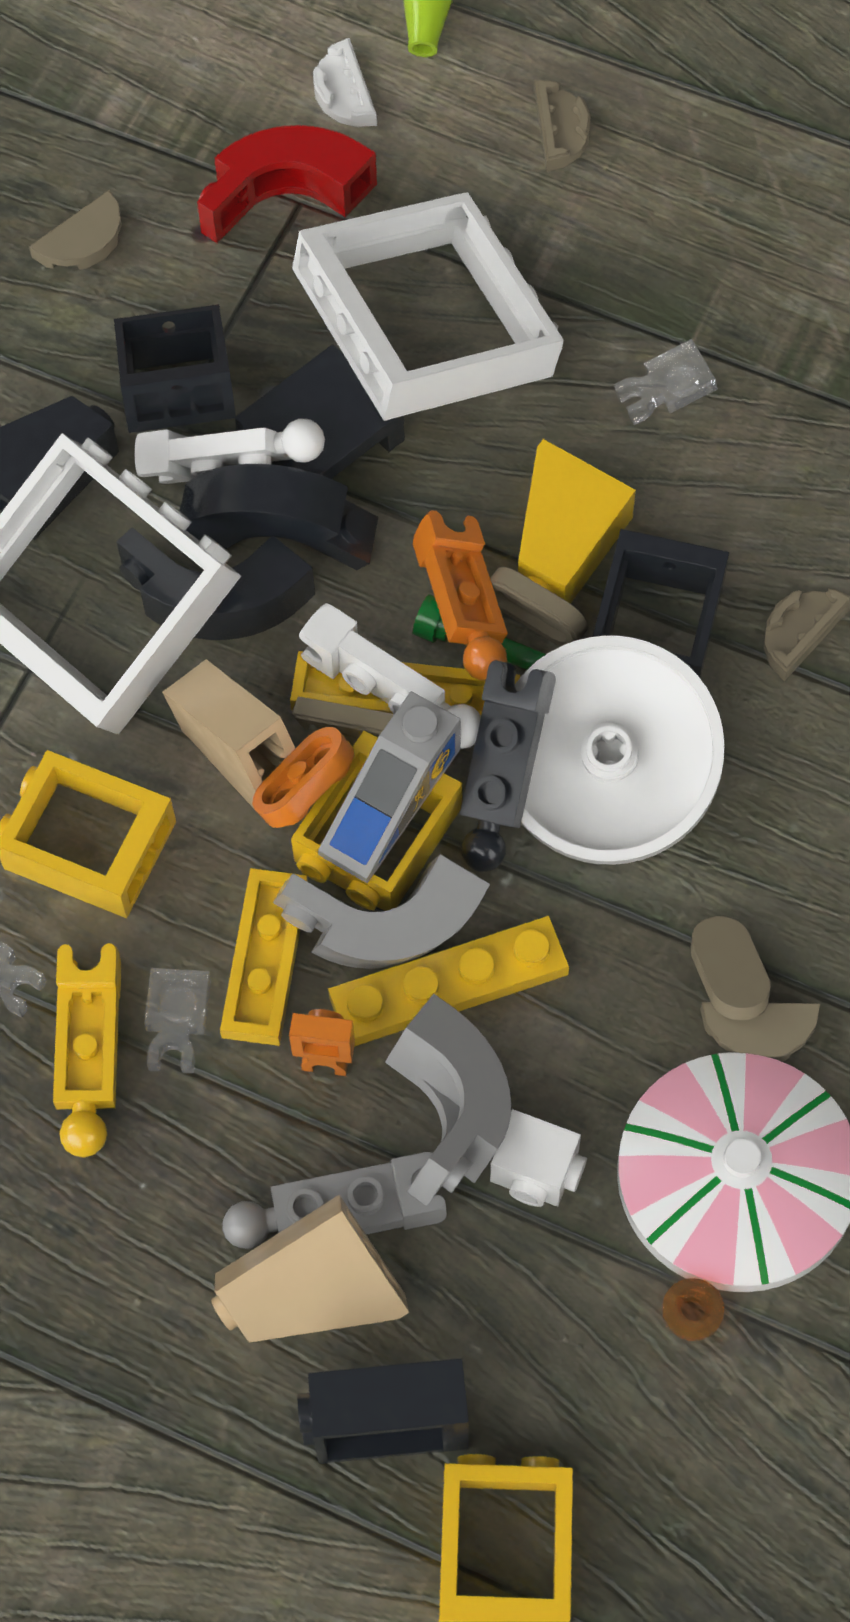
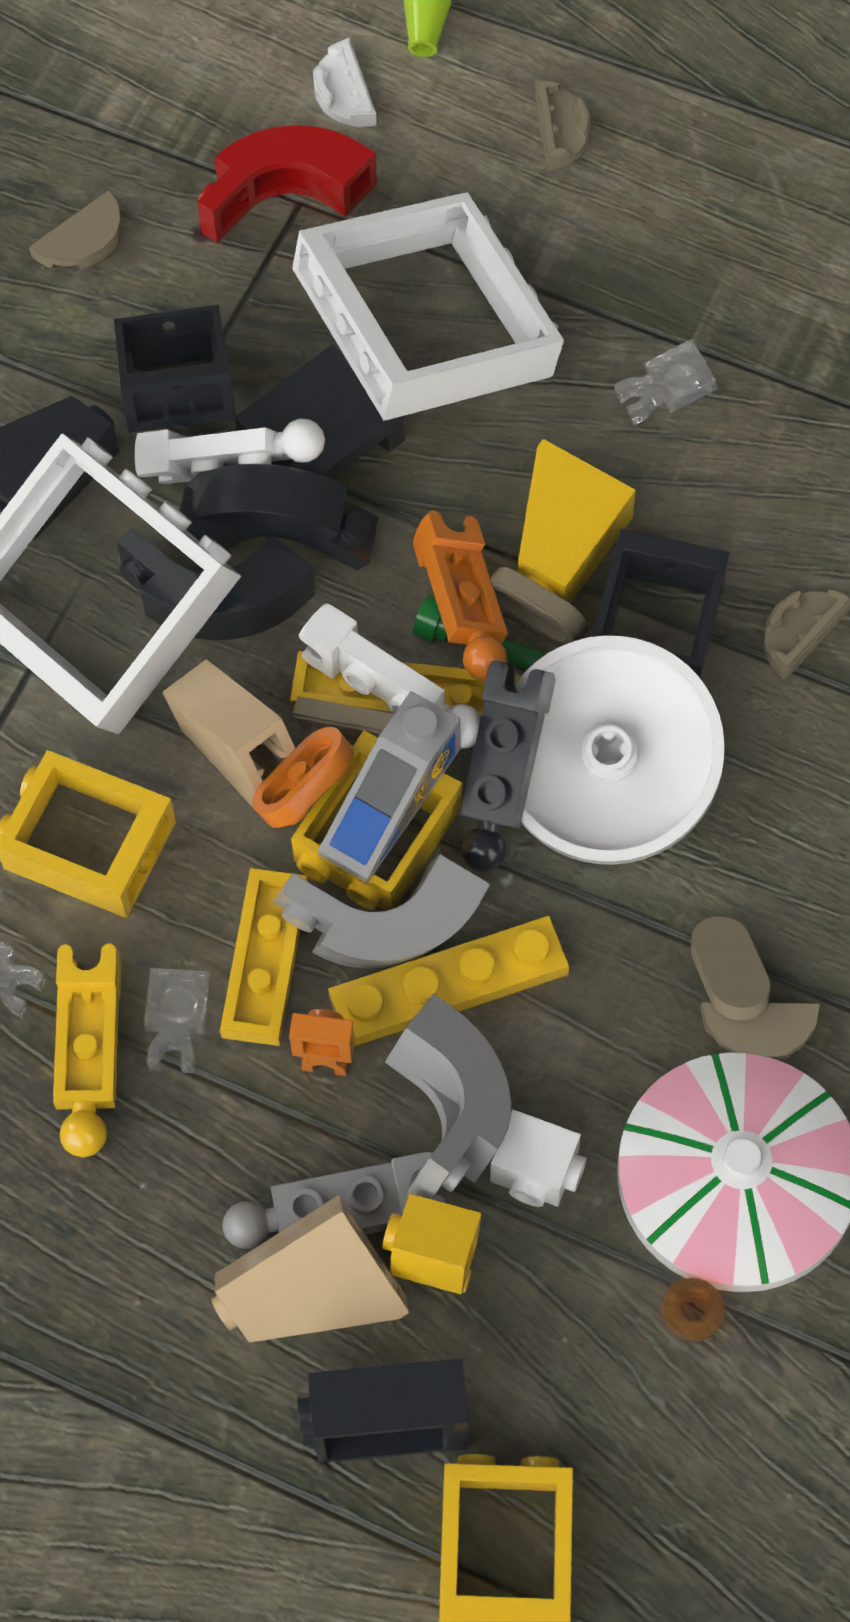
(433, 1243): none -> yellow brick

